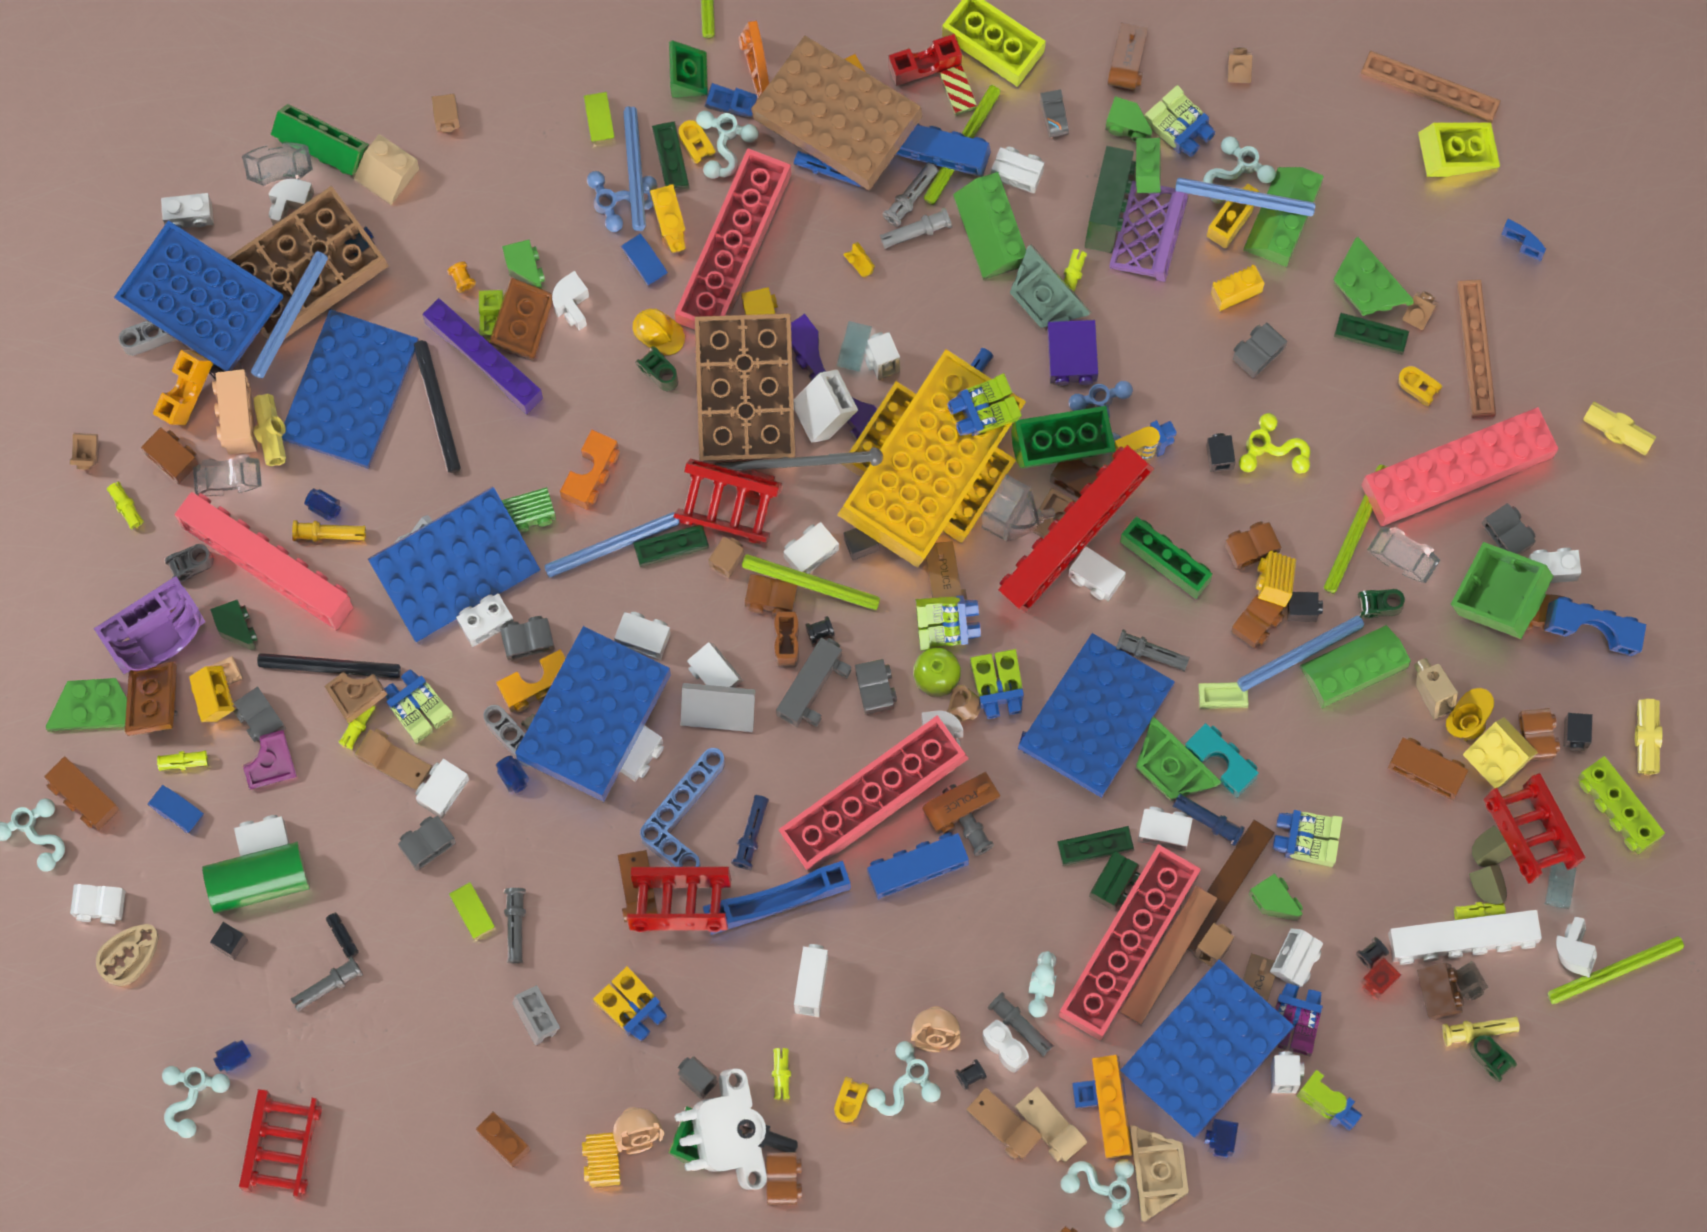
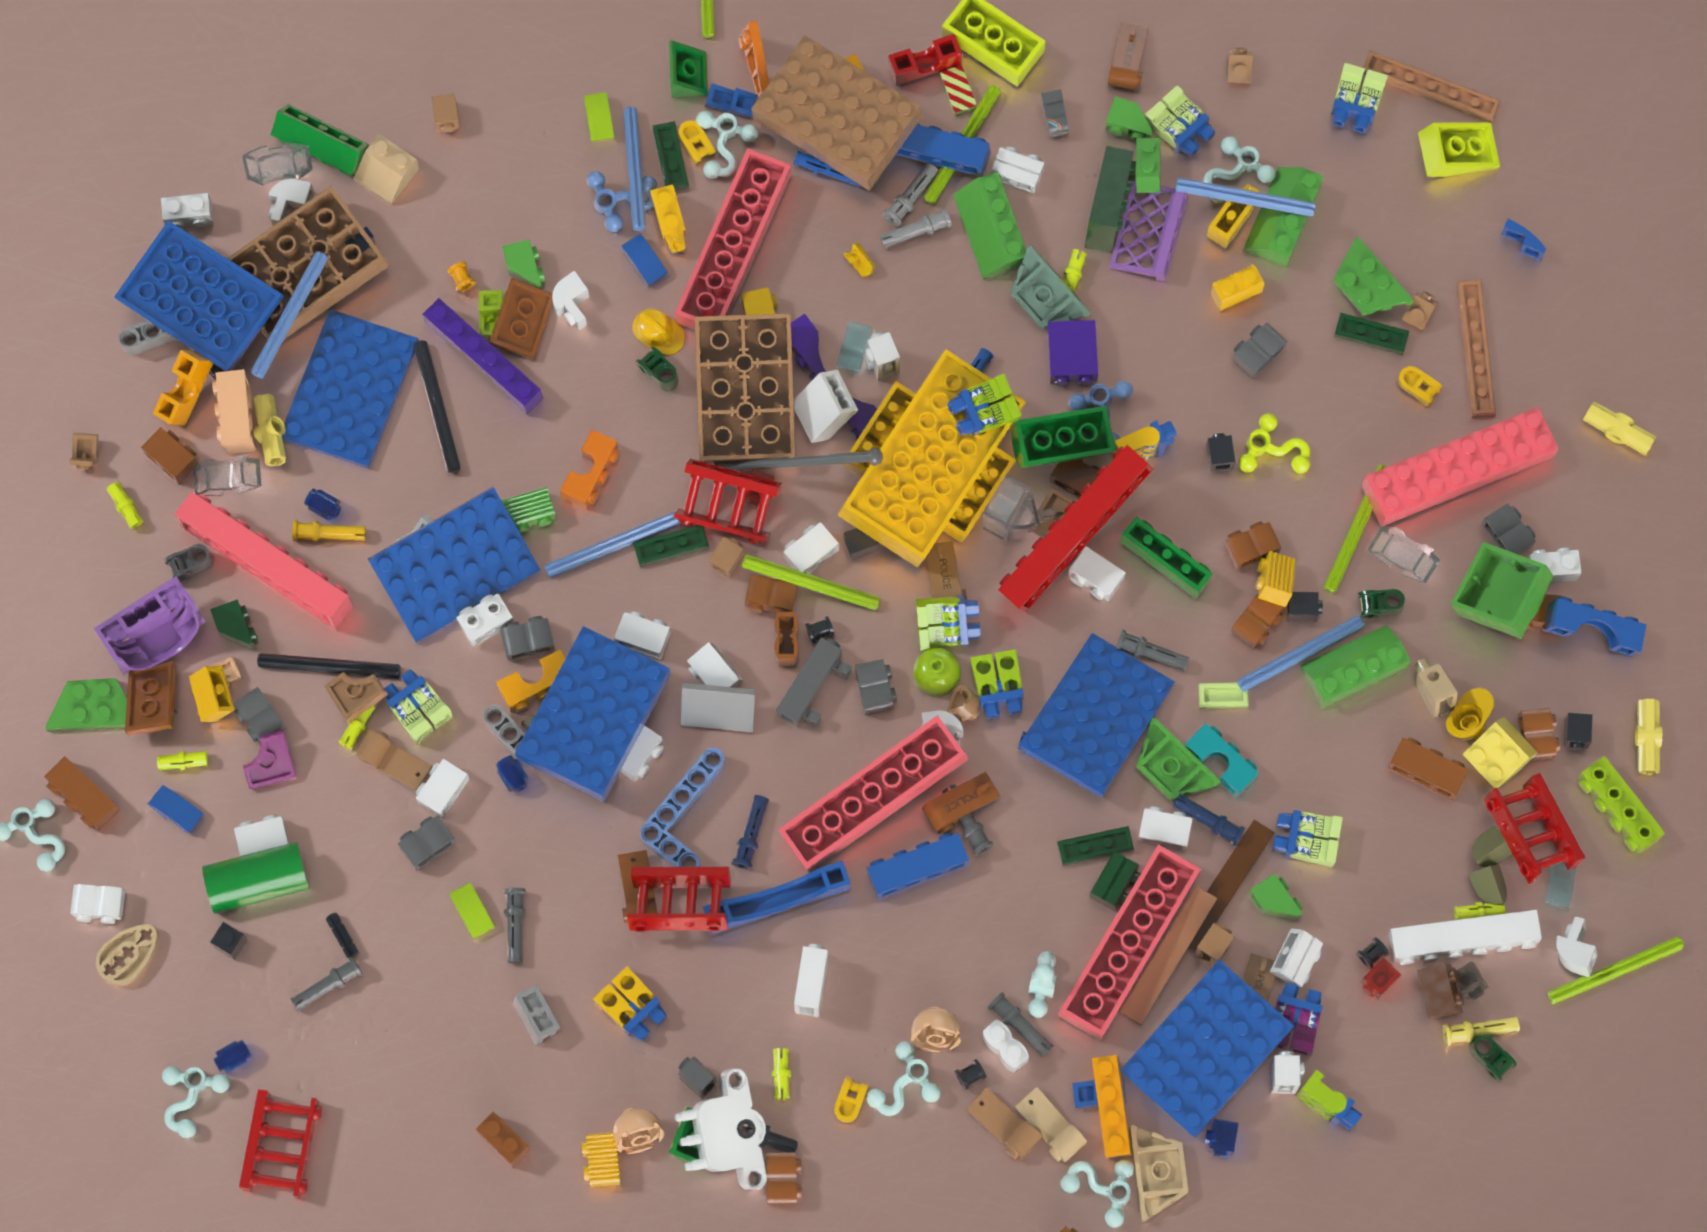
(1357, 106): none -> hips

